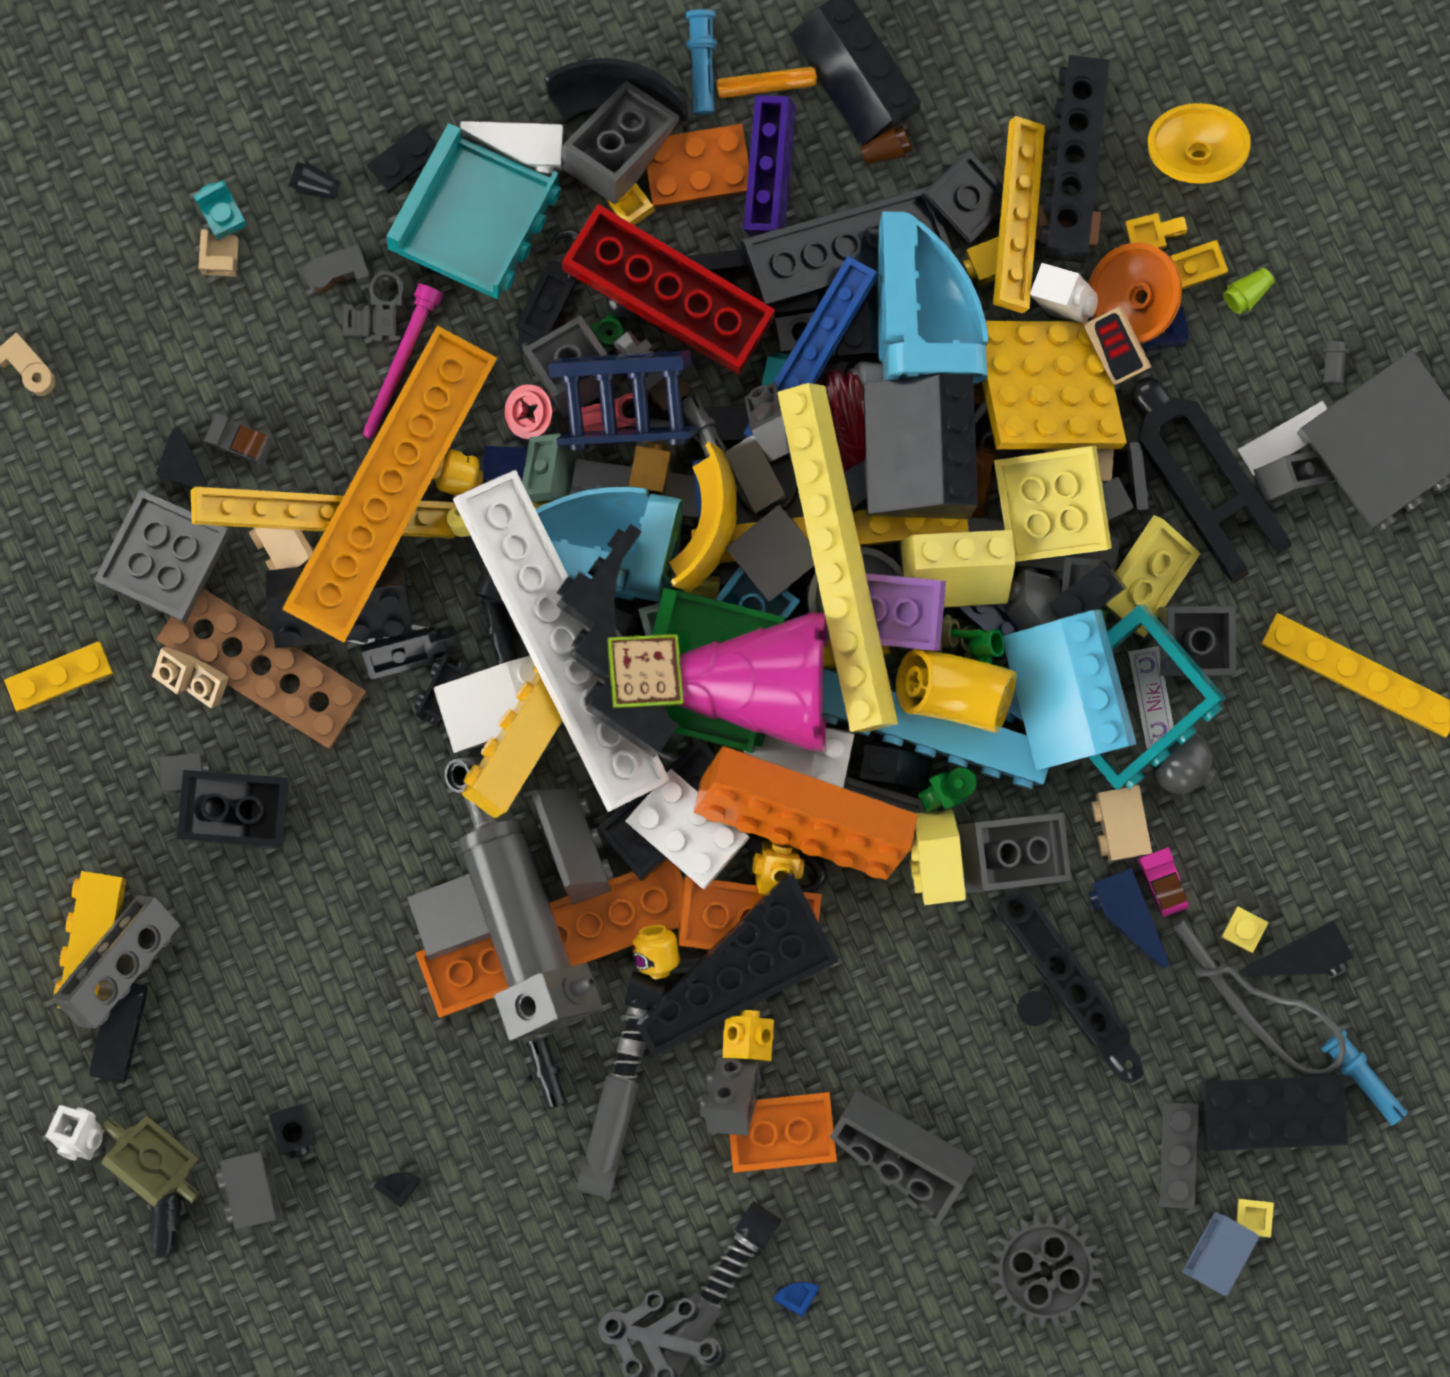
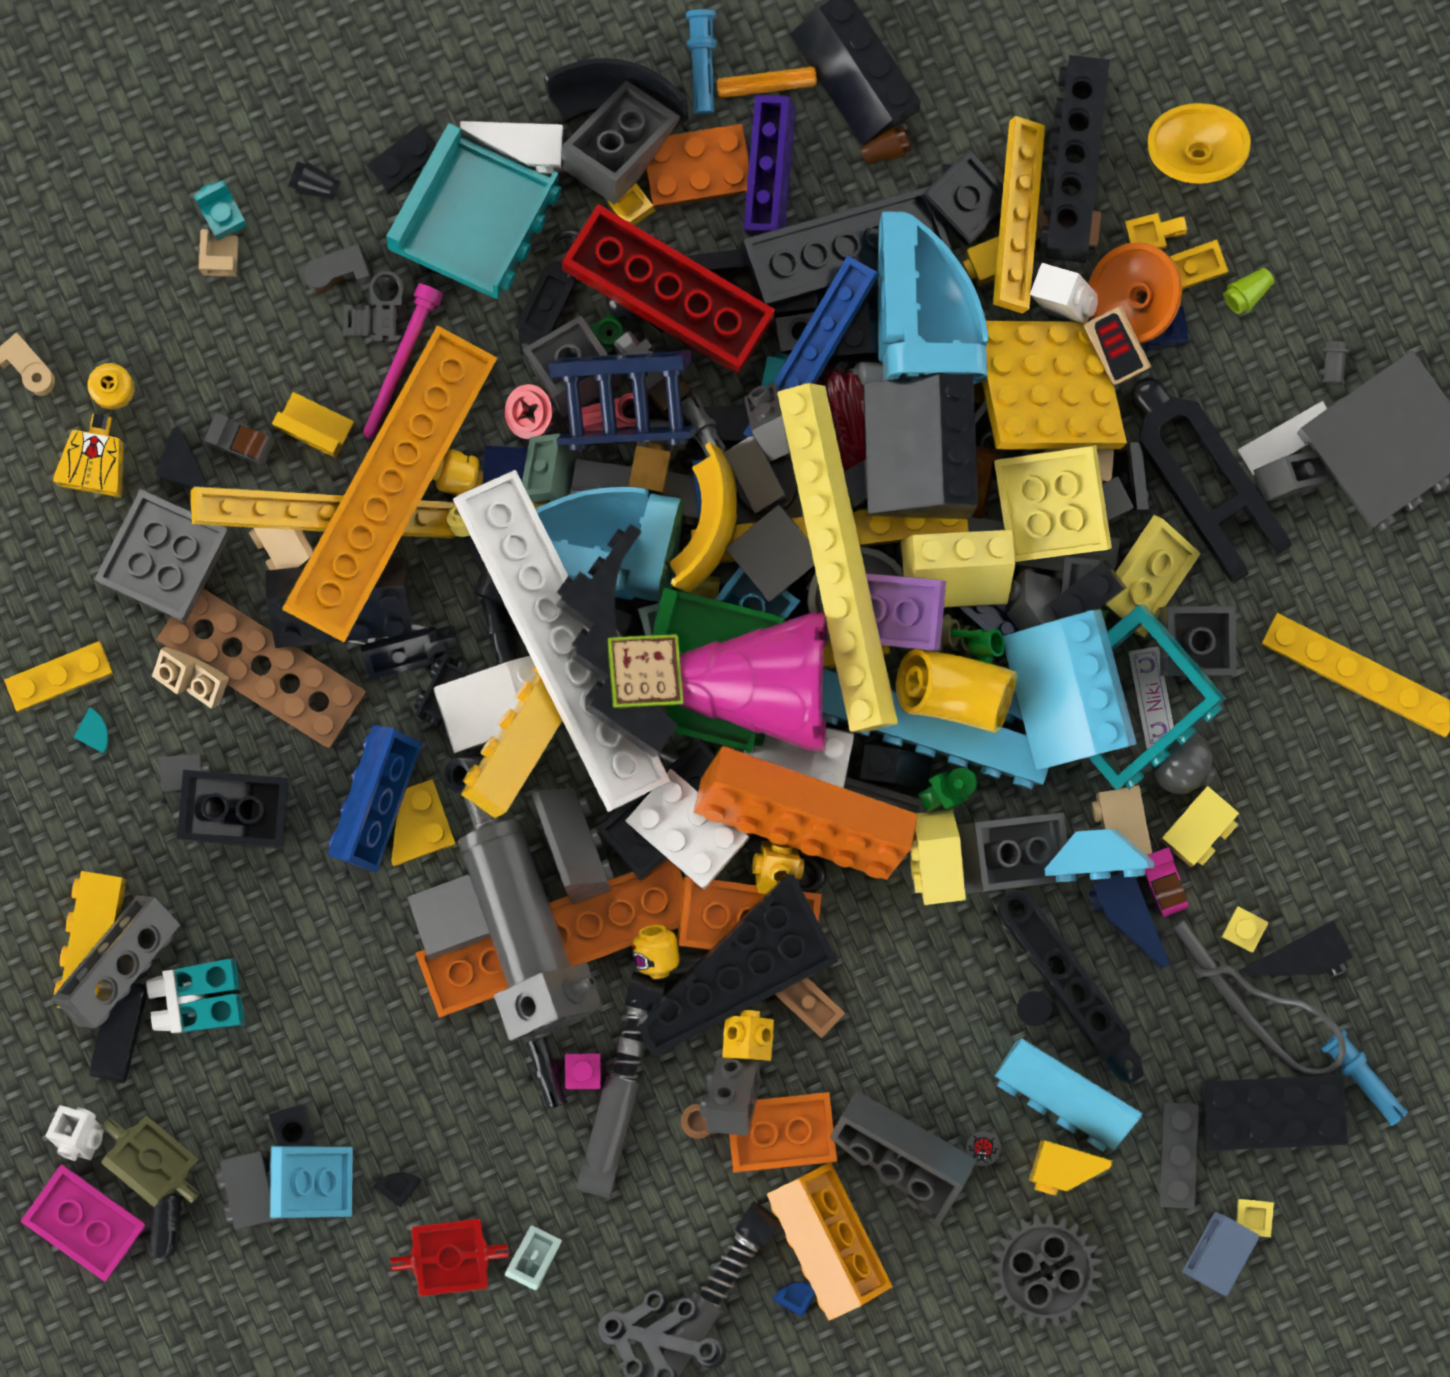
(83, 1222): none -> dark pink plate
(92, 460): none -> yellow torso
(93, 731): none -> teal tile
(109, 375): none -> yellow head
(186, 999): none -> teal hips
(311, 1182): none -> medium azure plate
(313, 425): none -> yellow panel
(374, 798): none -> blue slope
(420, 824): none -> yellow wing
(449, 1257): none -> red plate
(533, 1257): none -> light aqua slope
(583, 1071): none -> dark pink brick
(693, 1123): none -> medium nougat plate
(811, 1006): none -> medium nougat plate
(829, 1241): none -> light orange slope
(983, 1147): none -> tile
(1063, 1168): none -> yellow slope
(1066, 1095): none -> medium azure slope
(1098, 854): none -> medium azure slope
(1200, 827): none -> light yellow brick

